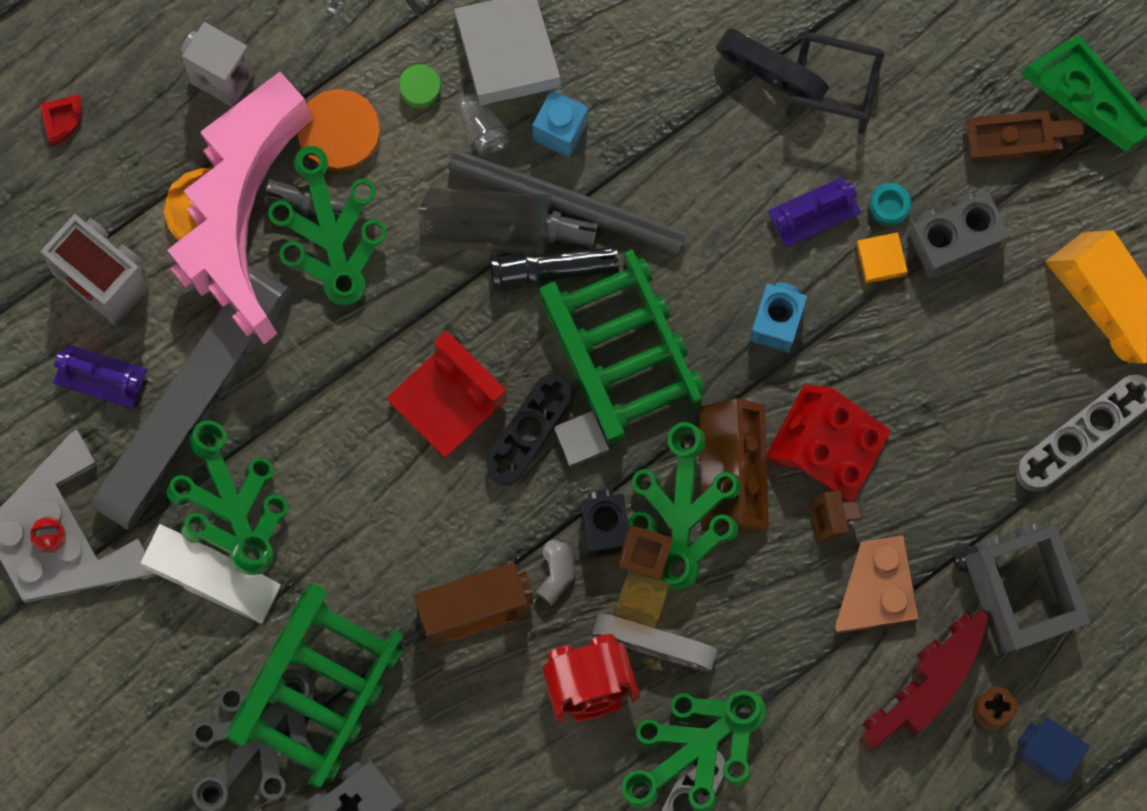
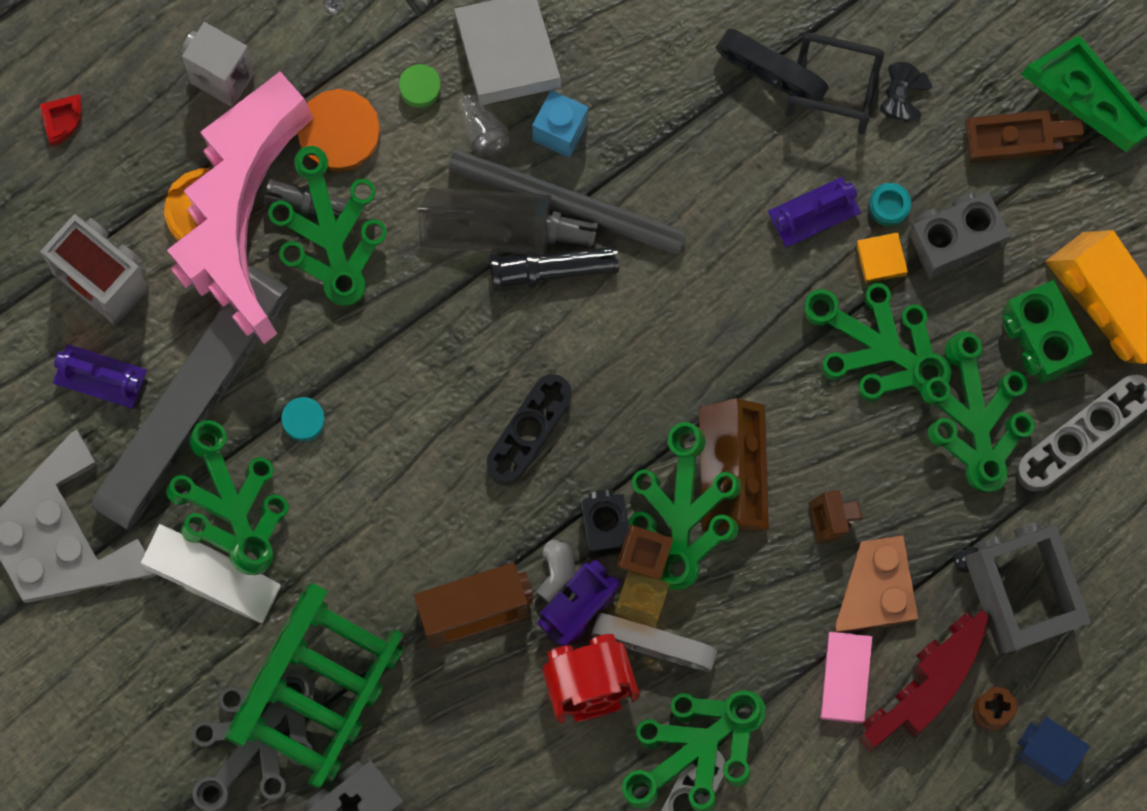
(49, 542): red hinge -> none
(303, 419): none -> teal tile
(448, 396): red bracket -> none
(567, 619): none -> dark purple hinge
(581, 439): light grey tile -> none
(596, 381): green fence -> none
(778, 334): dark azure brick -> none
(829, 440): red bracket -> none
(846, 677): none -> bright pink tile
(882, 346): none -> green plant
(903, 77): none -> black piece
(976, 417): none -> green plant
(1057, 329): none -> green brick

